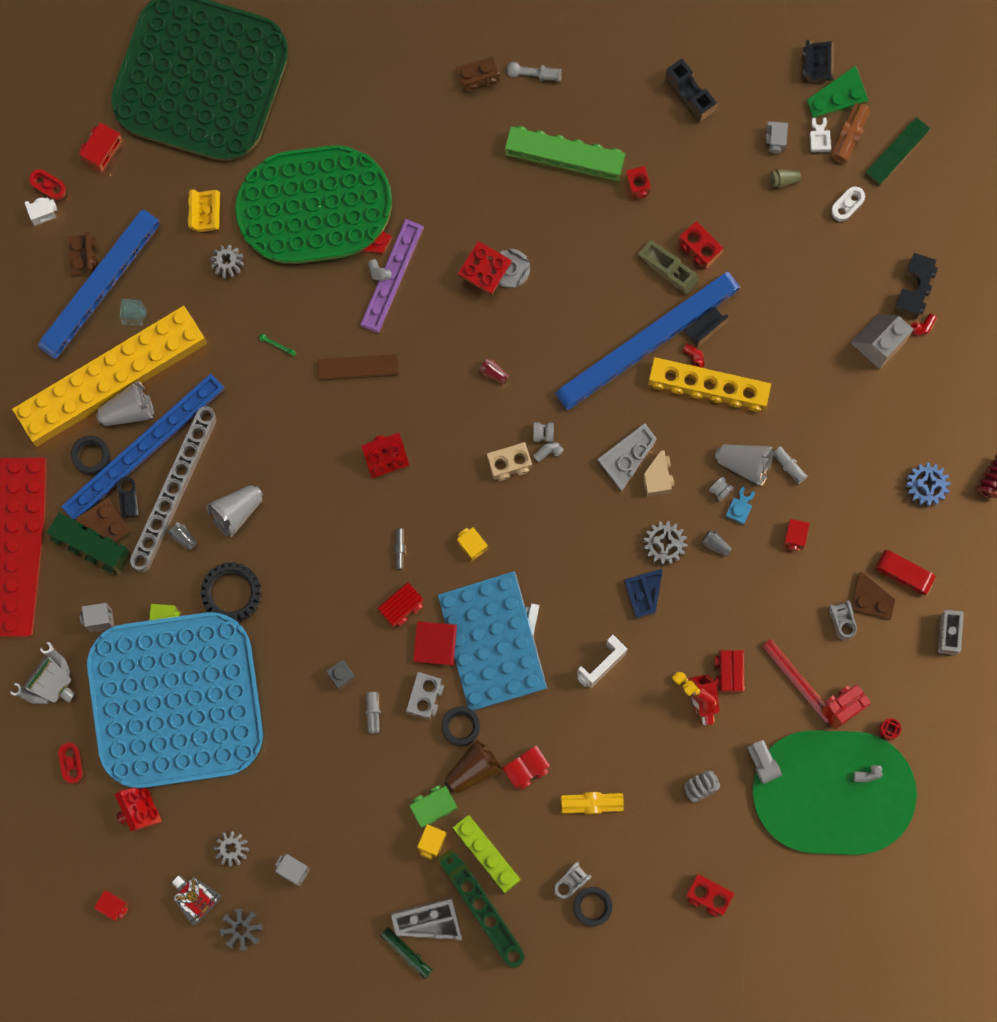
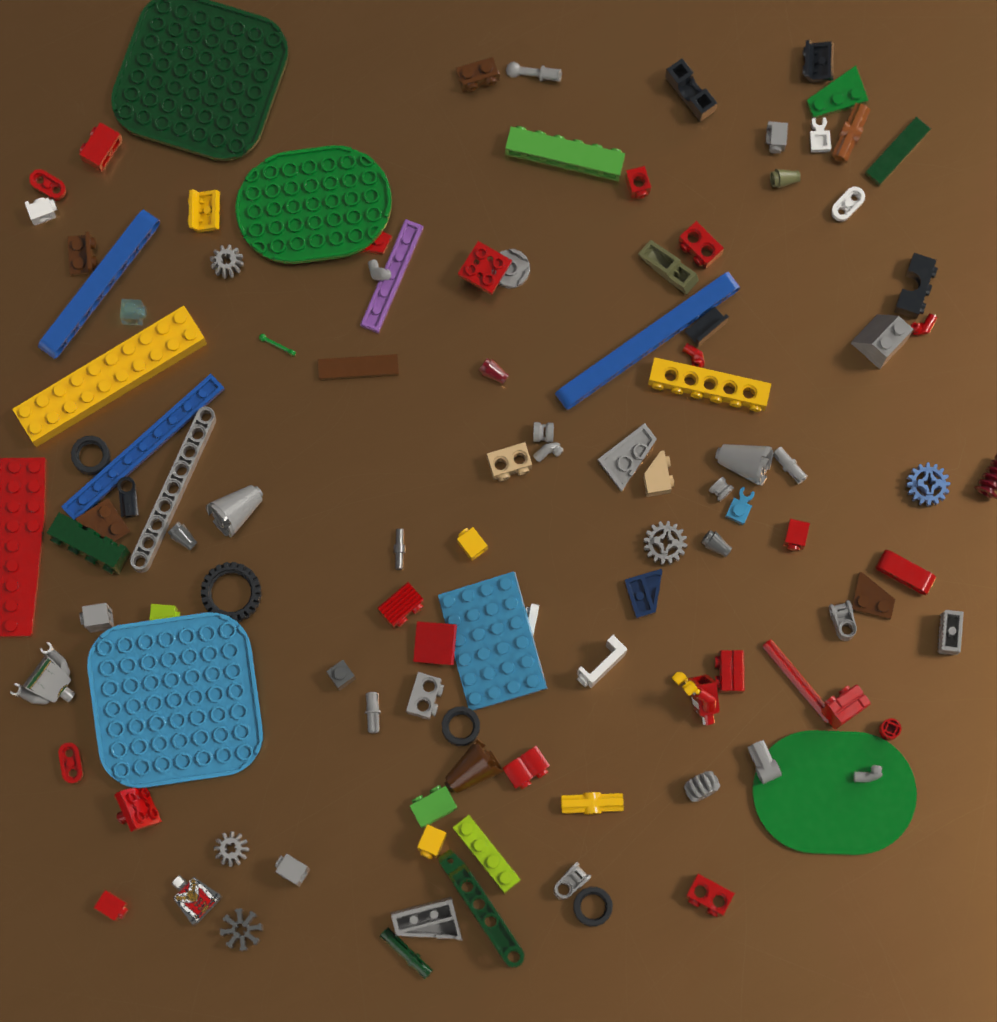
(126, 407): light grey cone -> none
(385, 451): red plate -> none

